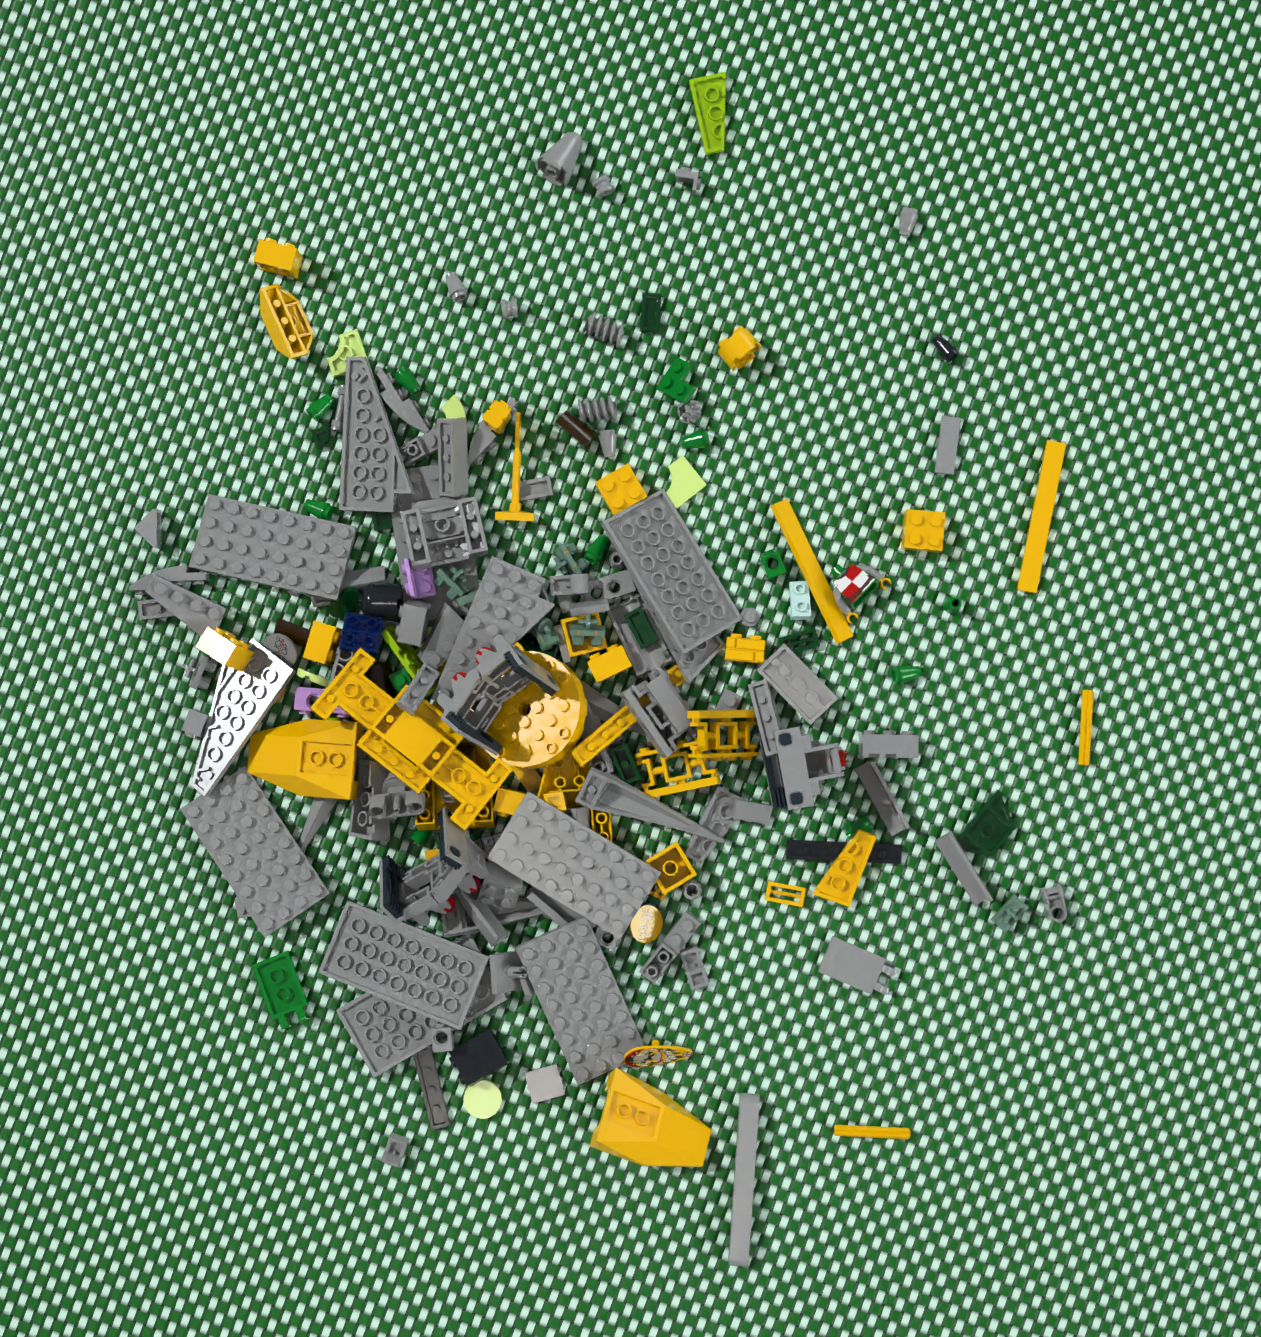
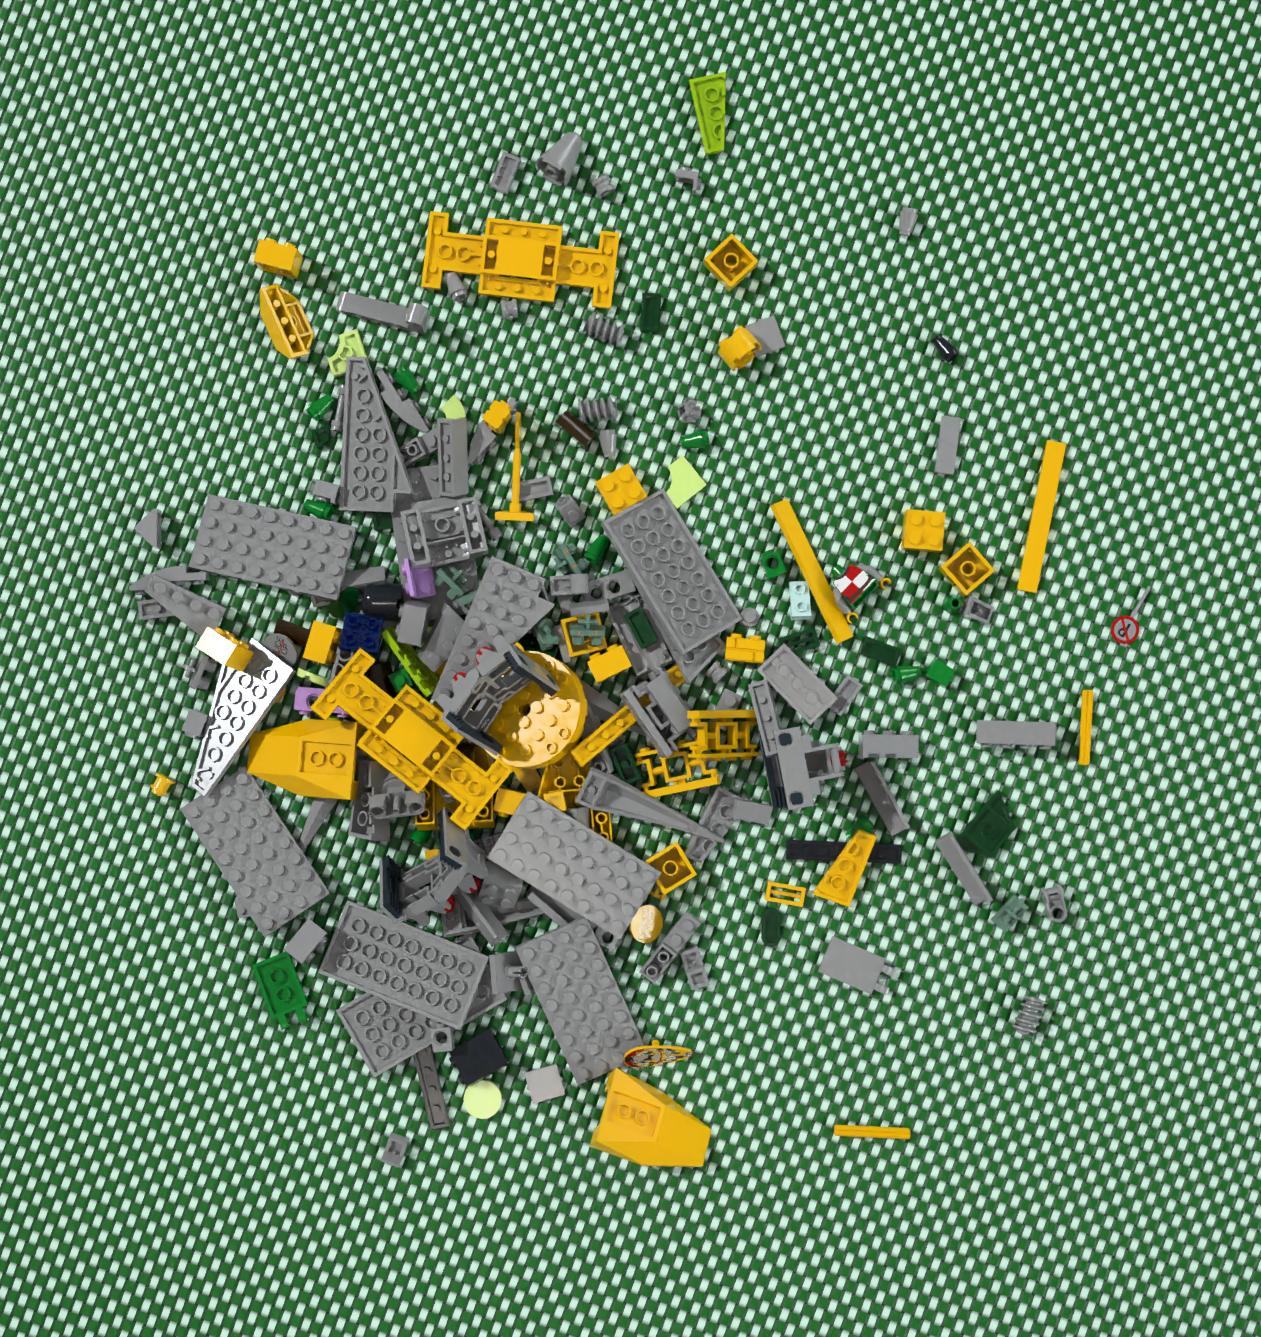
(161, 784): none -> yellow brick
(306, 942): none -> light grey brick
(326, 491): none -> light grey brick
(412, 319): none -> light grey beam
(418, 689): light grey tile -> none
(494, 532): none -> light grey bar
(505, 173): none -> light grey plate
(520, 251): none -> yellow piece
(569, 510): none -> light grey bracket
(617, 566): light grey cone -> none
(673, 382): green plate -> none
(692, 895): light grey cone -> none
(716, 672): none -> light grey wheel
(730, 262): none -> yellow brick
(743, 1179): light grey beam -> none
(767, 334): none -> light grey piece
(771, 927): none -> dark green tile
(846, 693): none -> light grey tile
(880, 651): none -> dark green tile
(940, 673): none -> green brick
(966, 569): none -> yellow brick
(976, 610): none -> light grey slope
(1017, 733): none -> light grey wedge
(1029, 1016): none -> light grey piece
(1125, 628): none -> piece

